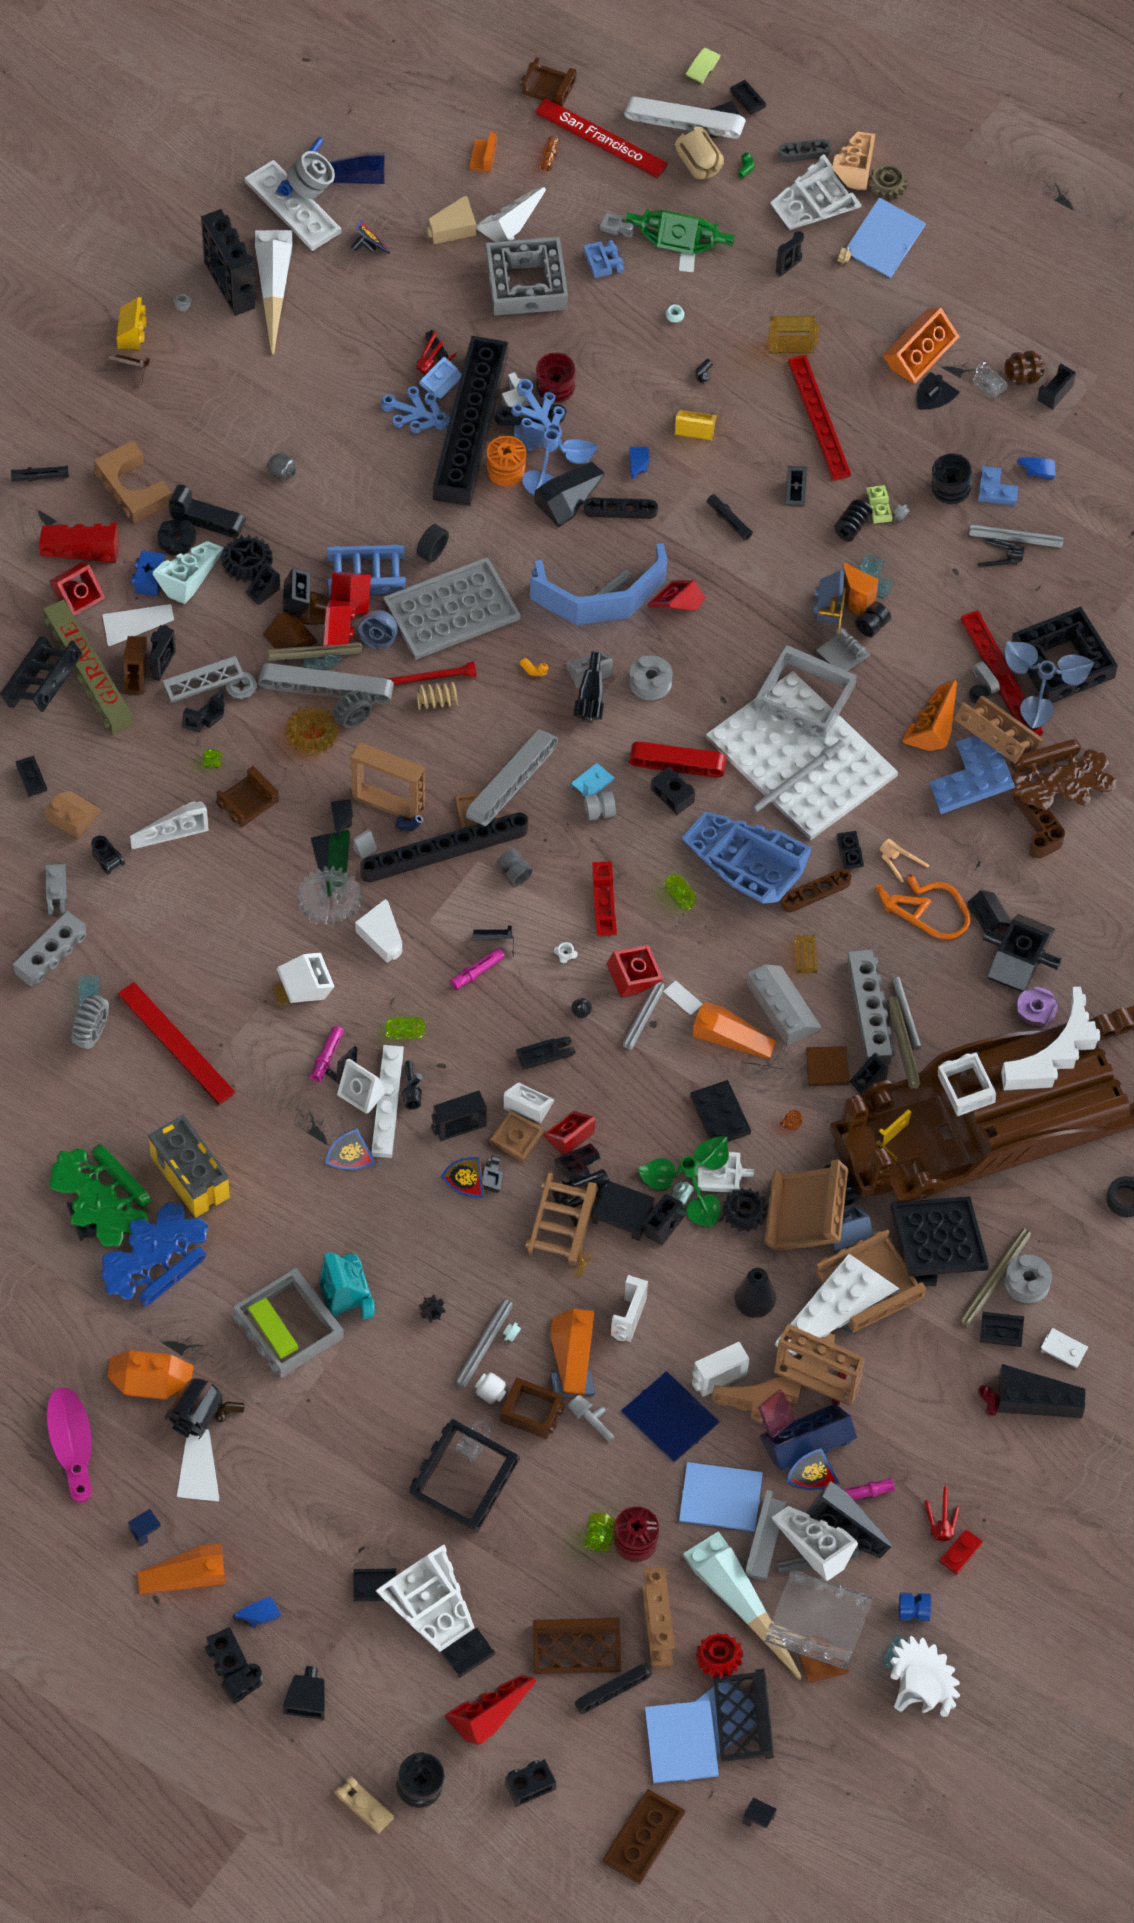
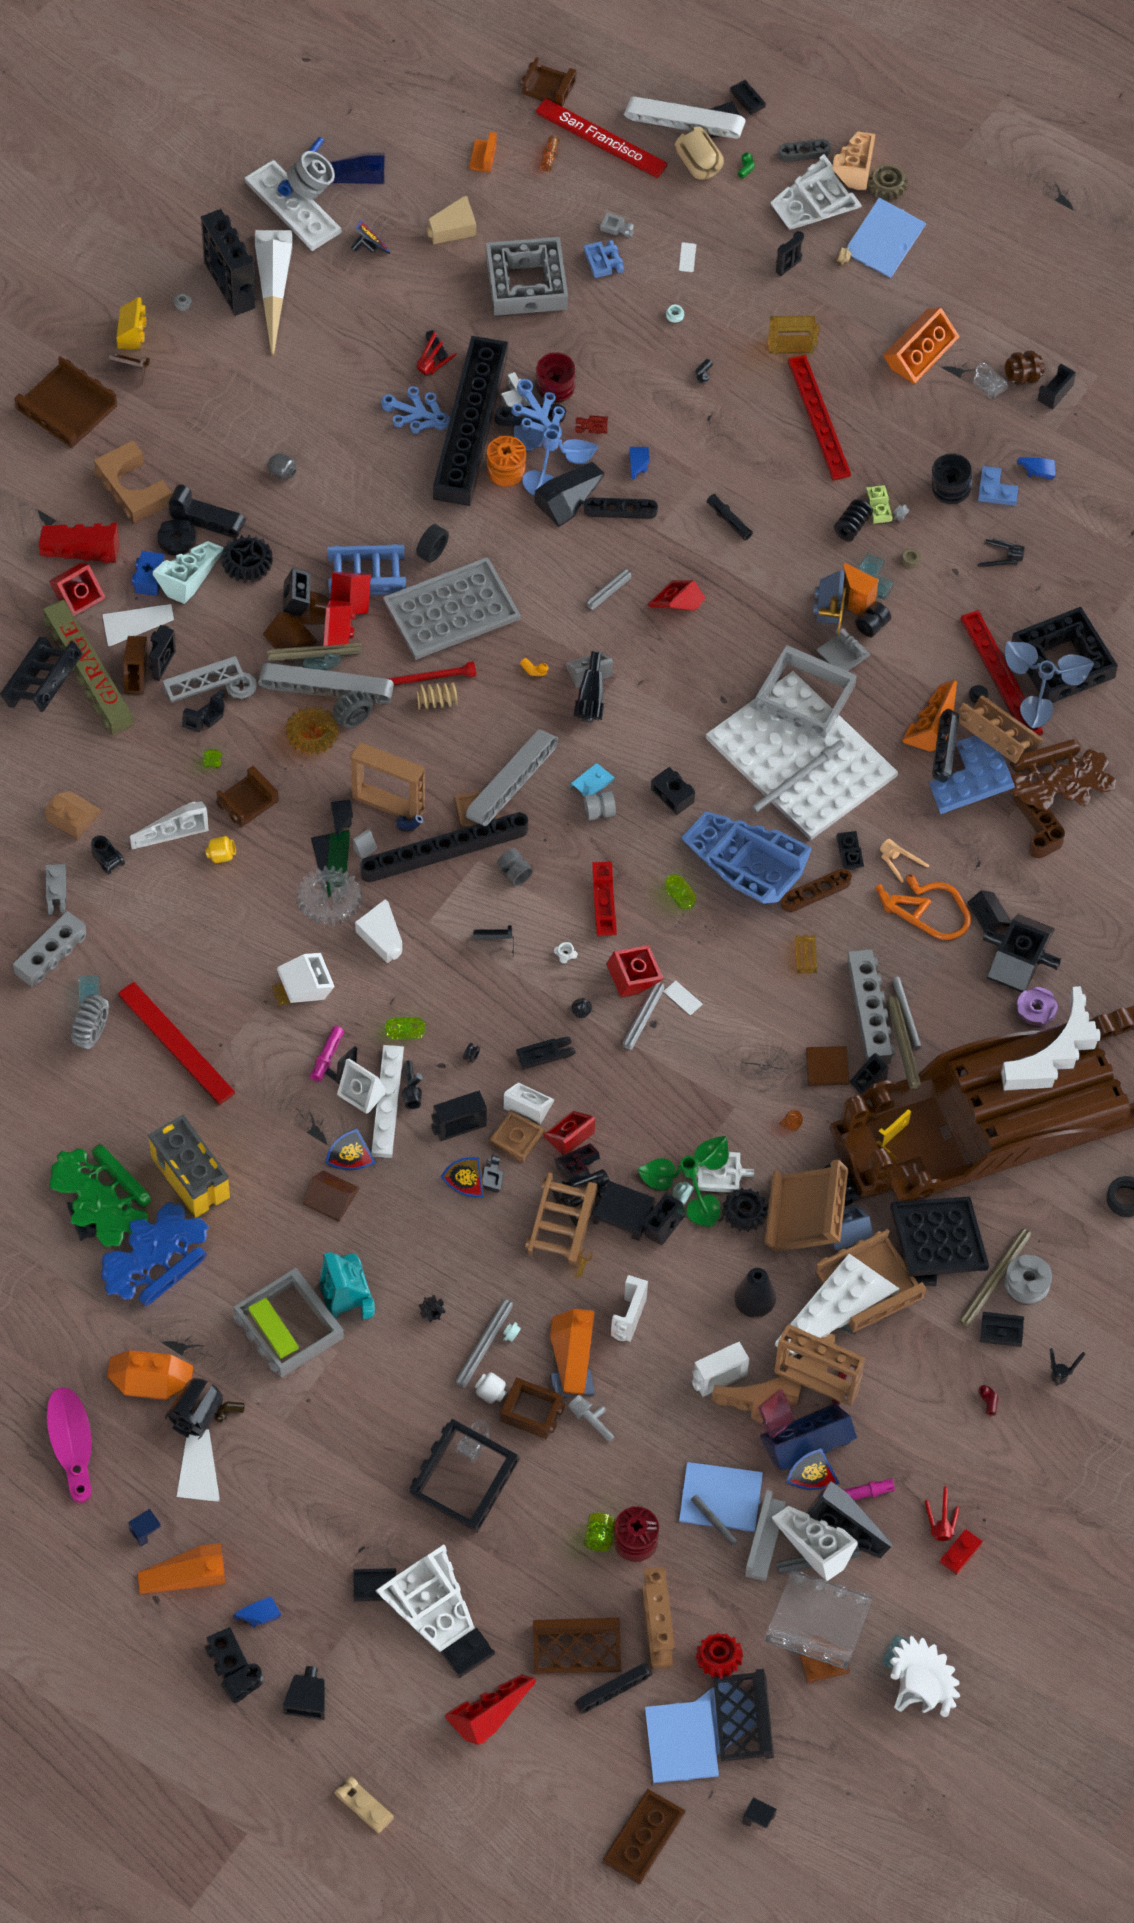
(31, 776): black plate -> none
(39, 473): black pin -> none
(67, 403): none -> reddish brown panel
(220, 849): none -> yellow head
(264, 584): black slope -> none
(330, 1195): none -> reddish brown slope
(378, 629): sand blue cylinder -> none
(426, 1769): black wheel -> none
(441, 378): light blue plate -> none
(470, 973): dark pink pin -> none
(471, 1052): none -> black bush
(511, 218): white wedge -> none
(533, 1787): black brick -> none
(594, 424): none -> clear red plate
(602, 606): medium blue panel -> none
(646, 668): light grey wheel -> none
(670, 1416): clear blue piece -> none
(678, 759): red beam -> none
(679, 231): green plate -> none
(695, 424): yellow slope -> none
(702, 65): yellowish green slope -> none
(714, 1520): none -> flat silver bar
(720, 1111): black plate -> none
(720, 1569): light aqua plate -> none
(725, 1028): orange wedge -> none
(782, 1003): light grey slope -> none
(796, 485): black slope -> none
(910, 558): none -> dark tan tile
(914, 1606): blue wheel -> none
(934, 392): black shield -> none
(948, 724): none -> black beam
(975, 1100): white window -> none
(985, 677): light grey beam -> none
(1015, 535): light grey axle -> none
(1038, 1395): black wedge -> none
(1060, 1371): none -> black plant
(1063, 1348): white piece -> none

